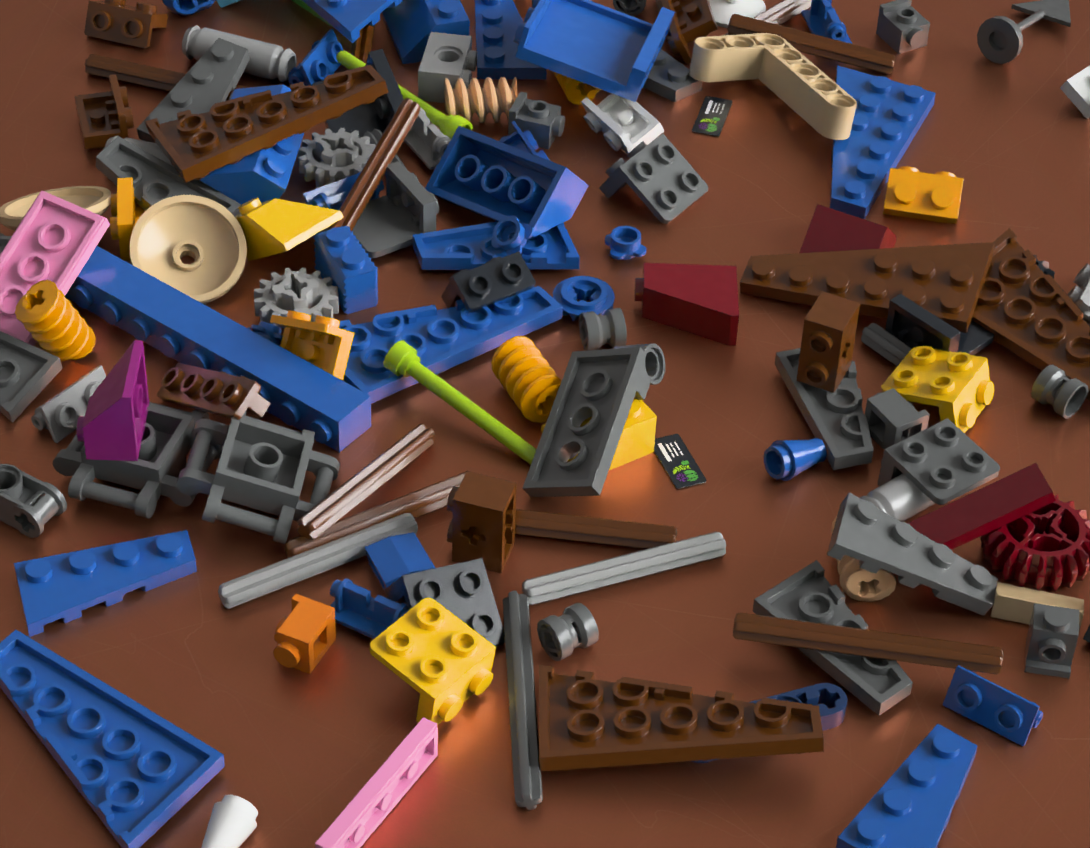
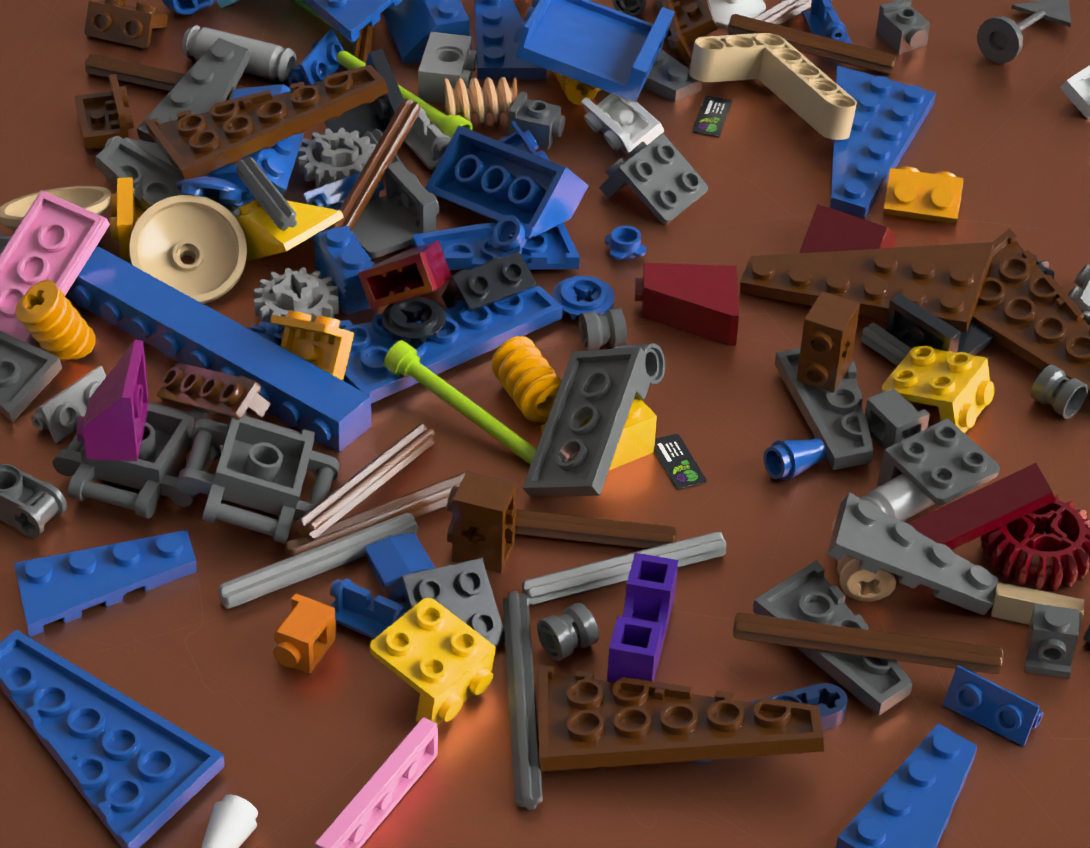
(226, 191): none -> blue dish
(266, 193): none -> dark grey axle
(405, 275): none -> dark red slope
(413, 310): none -> black gear
(645, 618): none -> dark purple arch

